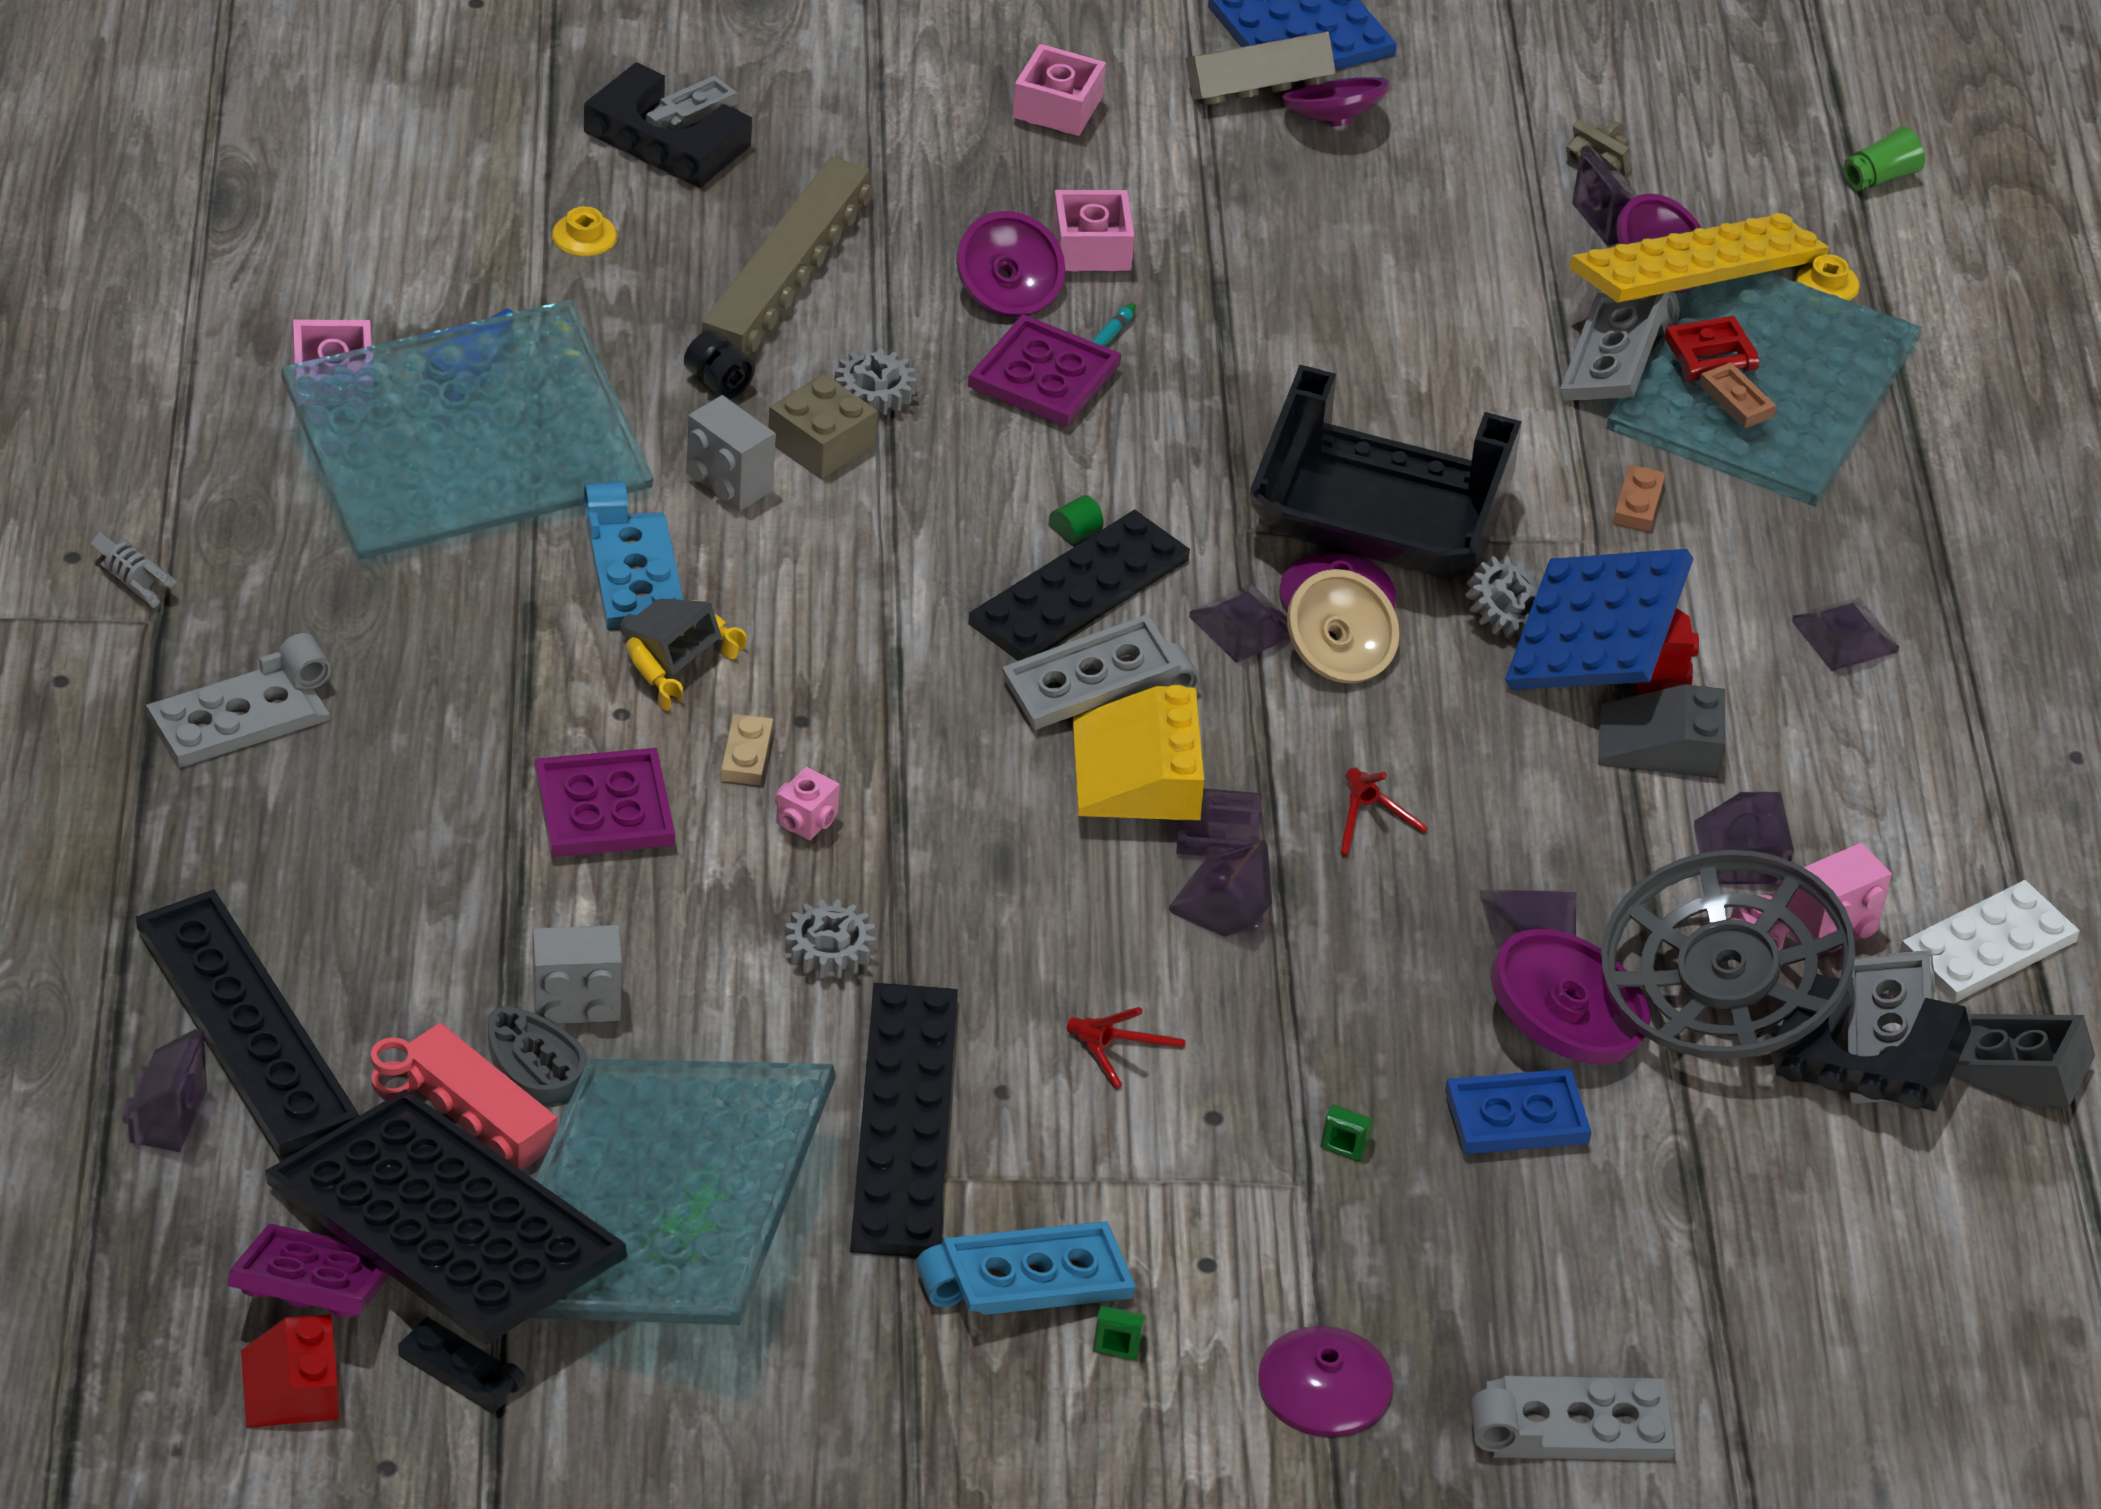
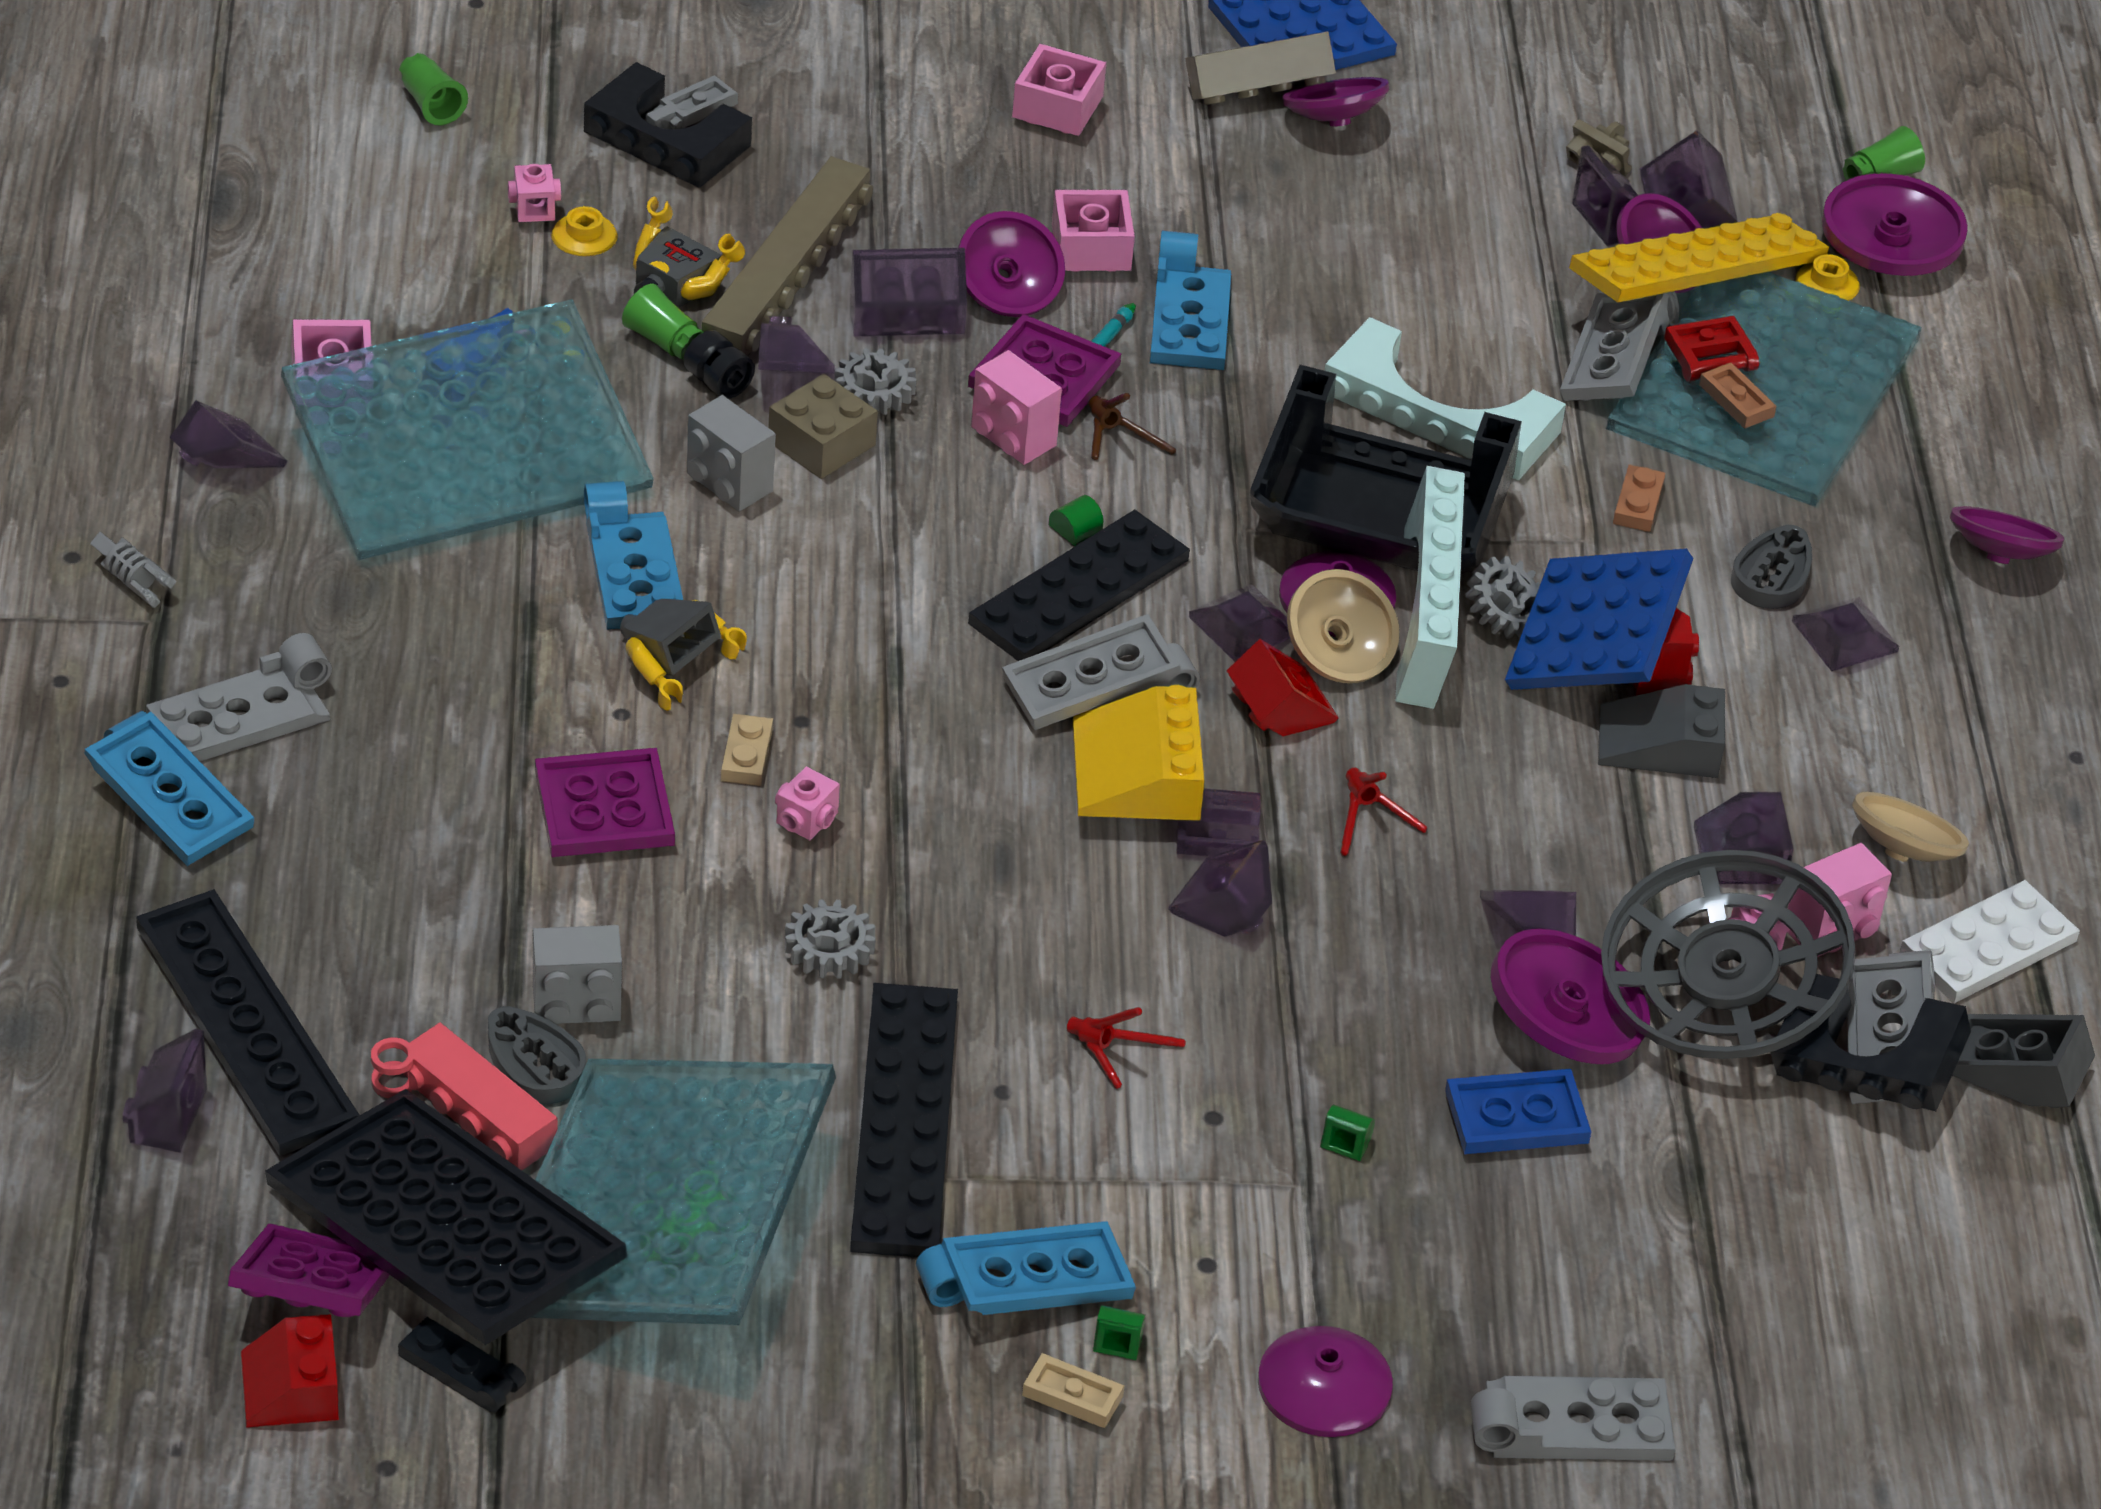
(174, 764): none -> dark azure hinge
(222, 441): none -> clear purple slope
(435, 92): none -> bright green plant
(534, 192): none -> bright pink brick
(660, 320): none -> bright green plant
(678, 263): none -> torso
(790, 348): none -> clear purple slope
(908, 292): none -> clear purple slope
(1016, 407): none -> bright pink brick
(1073, 1390): none -> tan plate
(1108, 417): none -> reddish brown plant
(1172, 300): none -> dark azure hinge
(1279, 691): none -> red slope
(1372, 384): none -> light aqua arch
(1433, 627): none -> light aqua arch
(1693, 177): none -> clear purple slope
(1763, 553): none -> dark grey piece
(1894, 224): none -> magenta dish
(1908, 829): none -> tan dish
(2005, 534): none -> magenta dish

